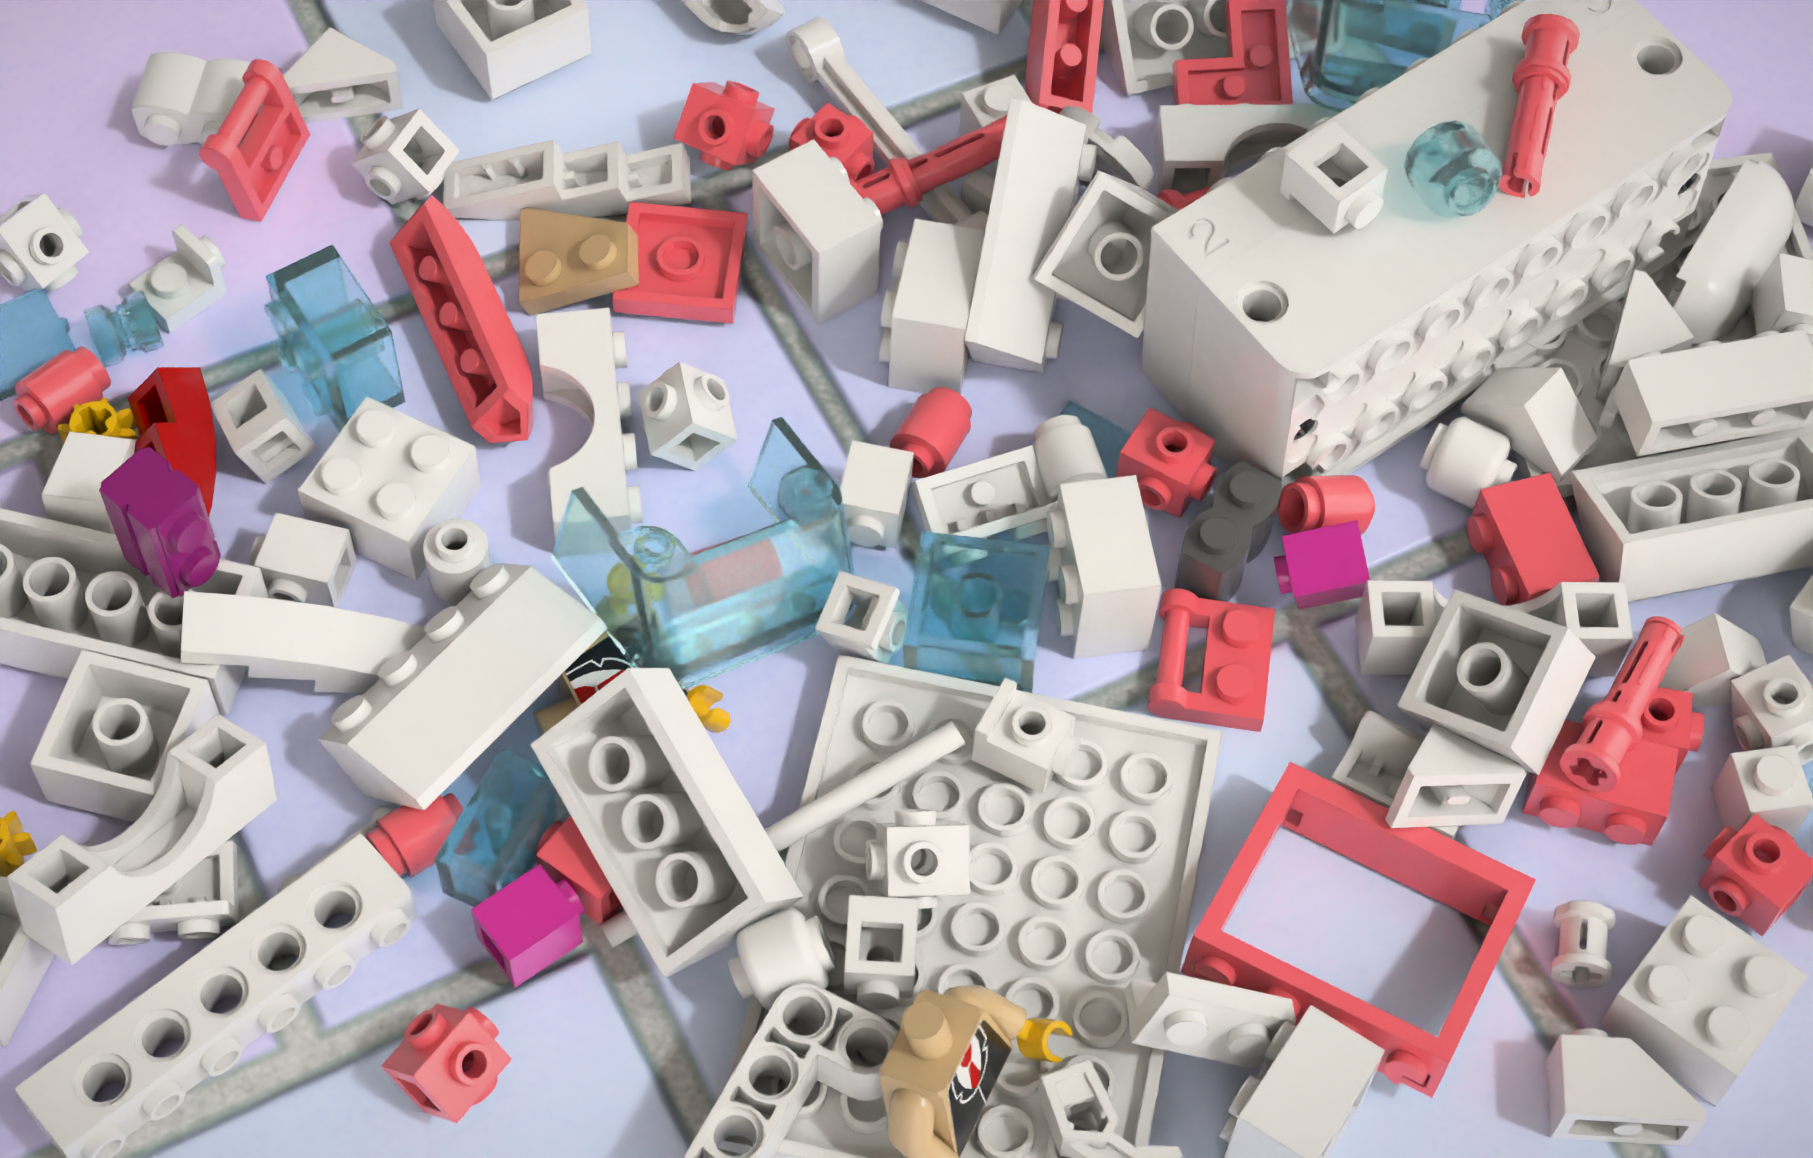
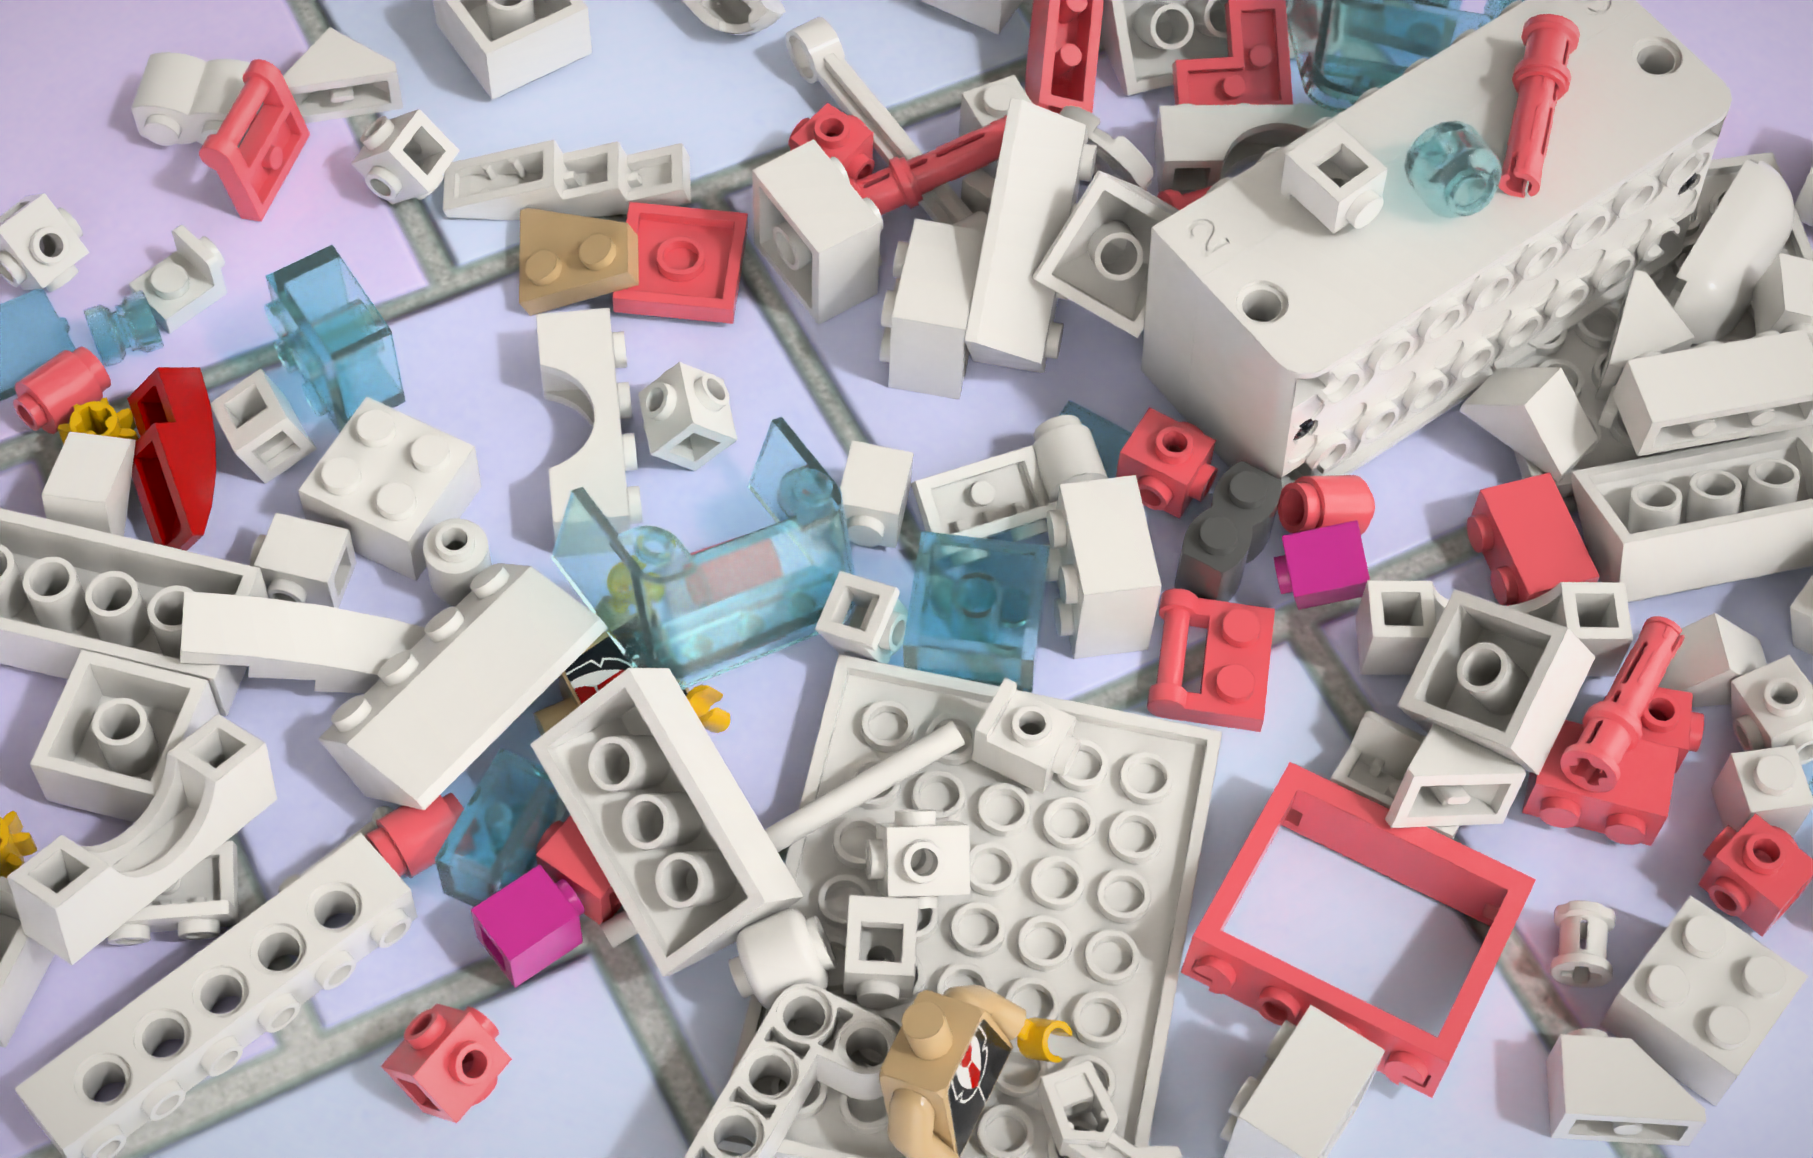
(161, 522): magenta brick -> none
(467, 323): coral brick -> none
(725, 124): coral brick -> none
(934, 430): coral brick -> none
(1205, 1018): white bracket -> none
(1465, 460): white head -> none

